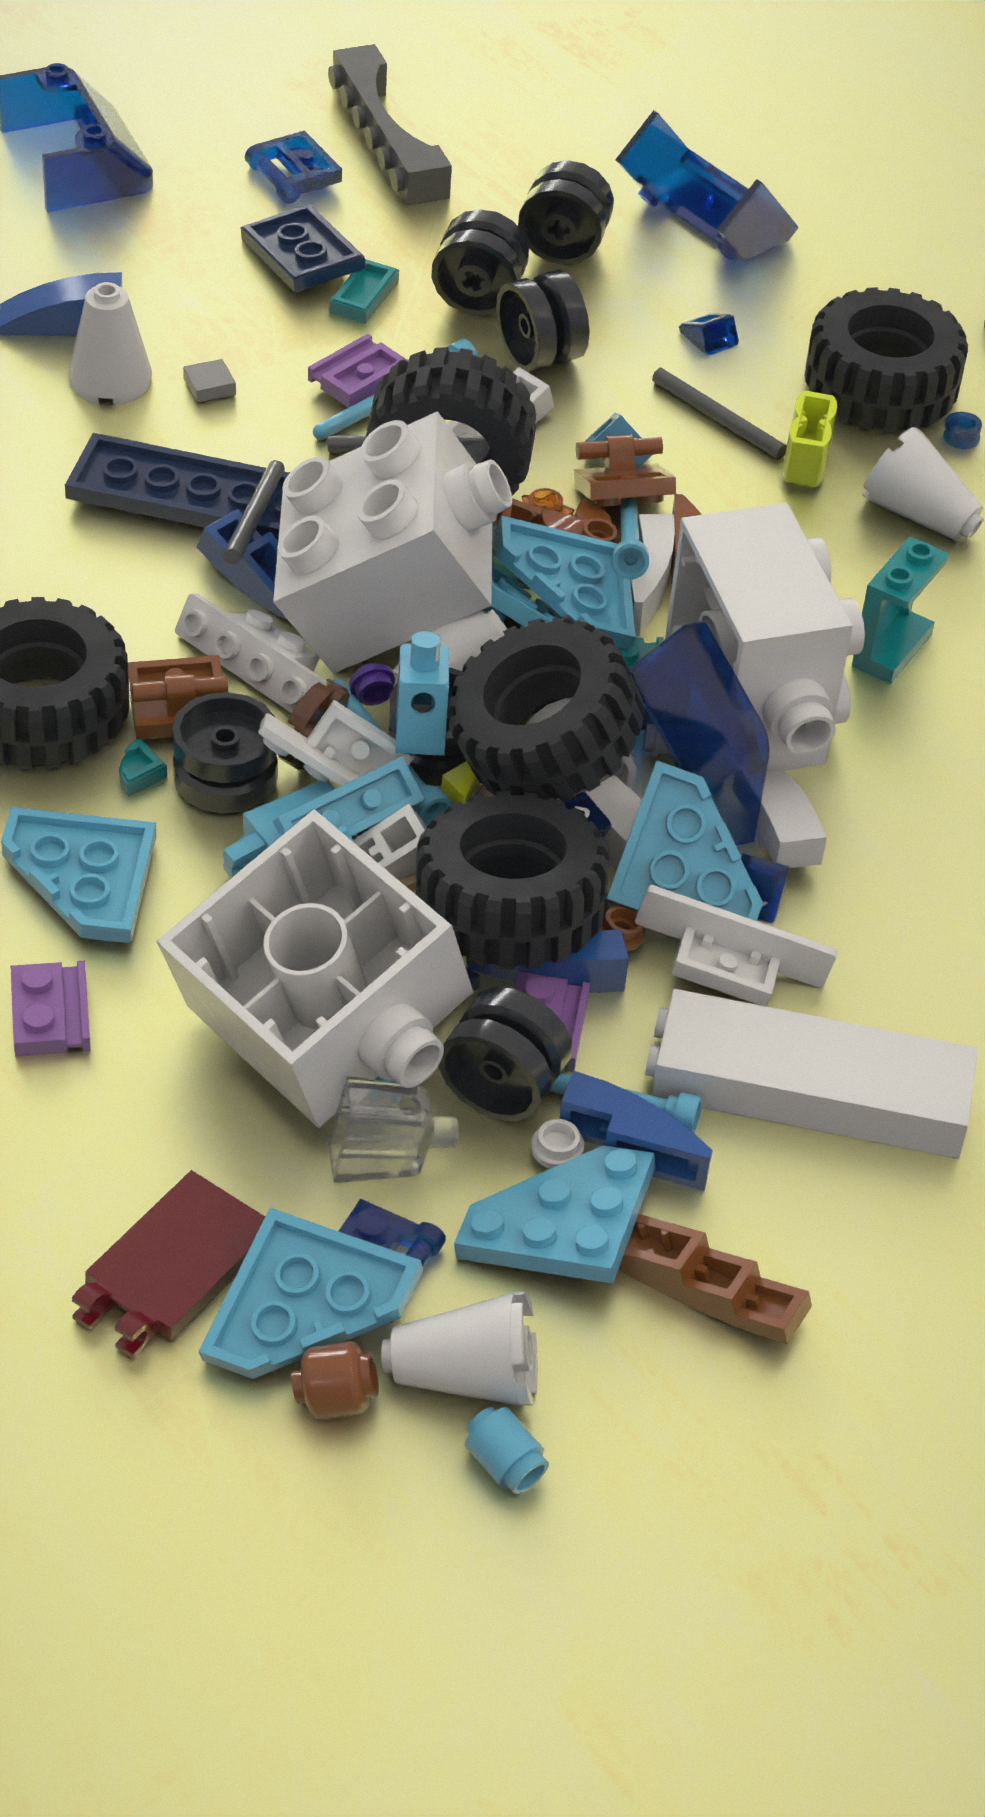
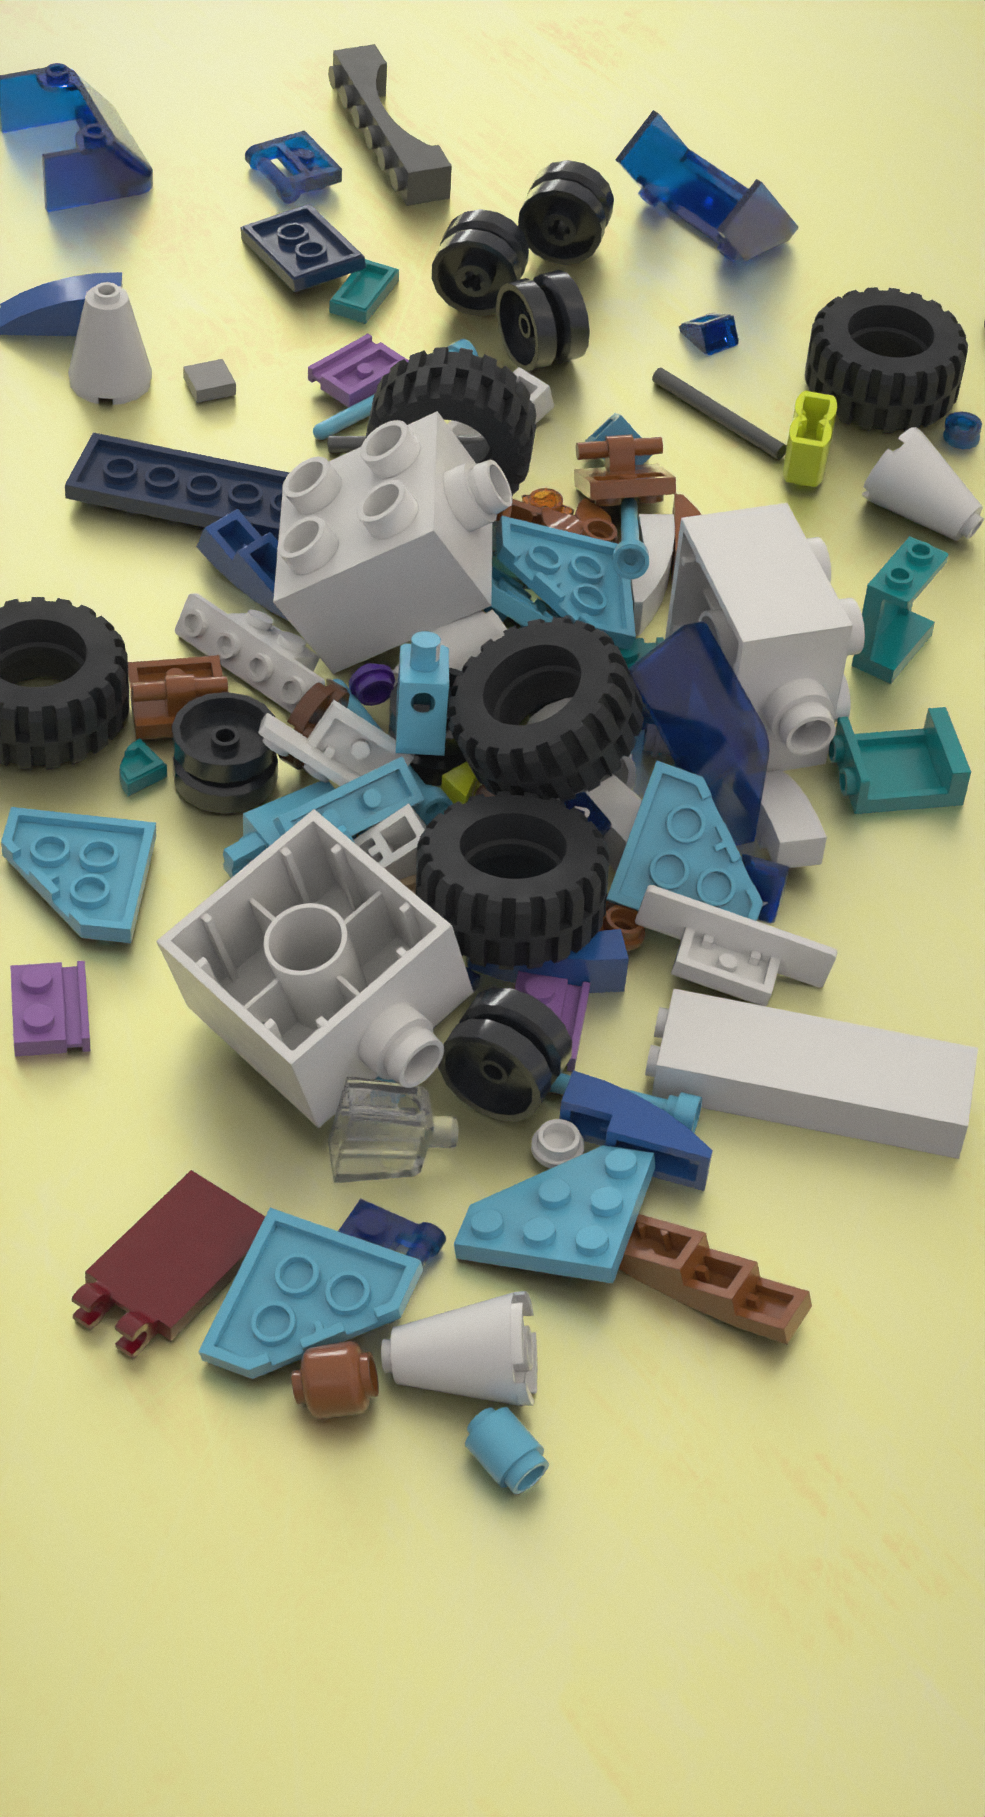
(253, 512): dark grey bar -> none
(901, 766): none -> teal panel

